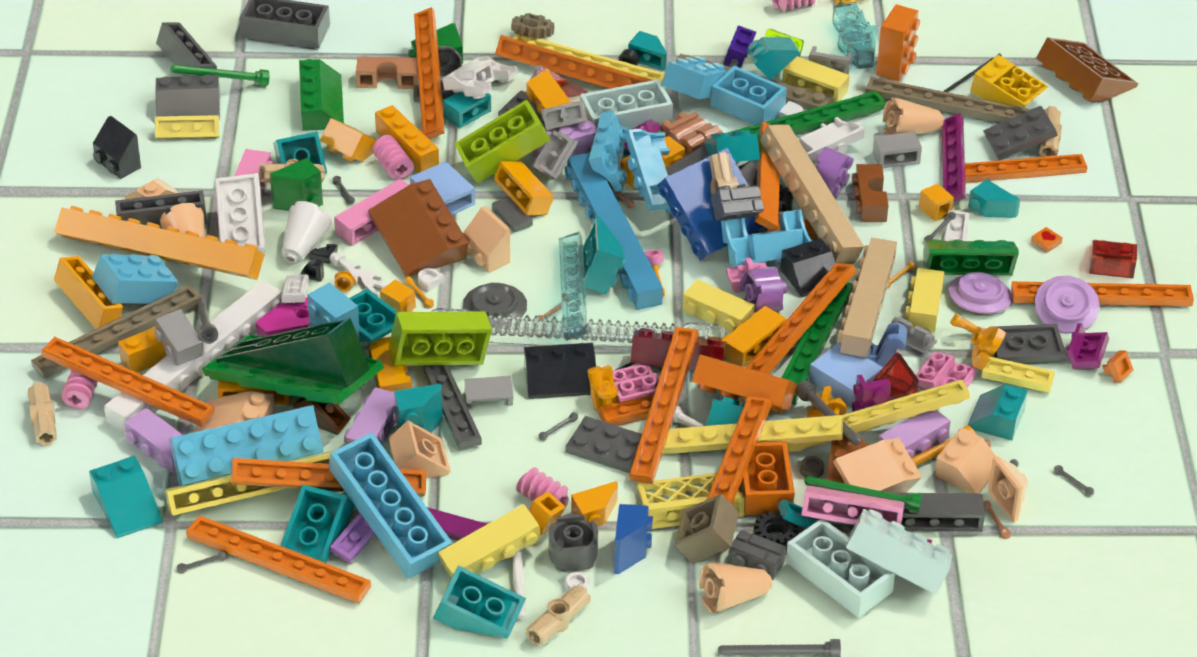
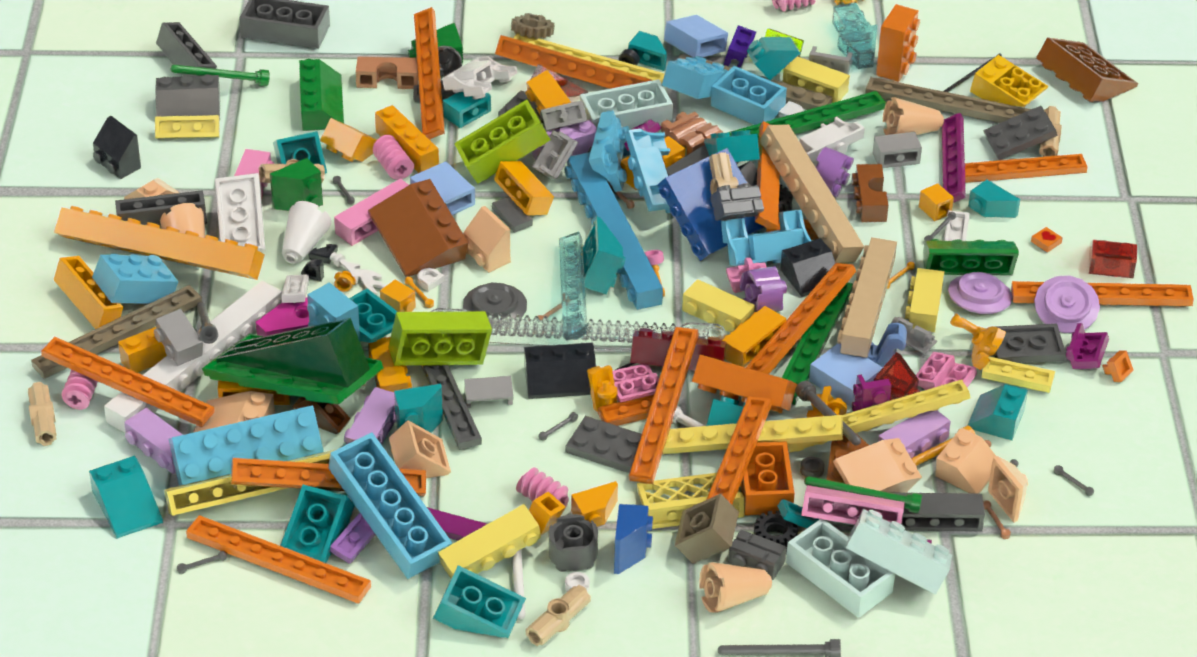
(696, 36): none -> light blue brick

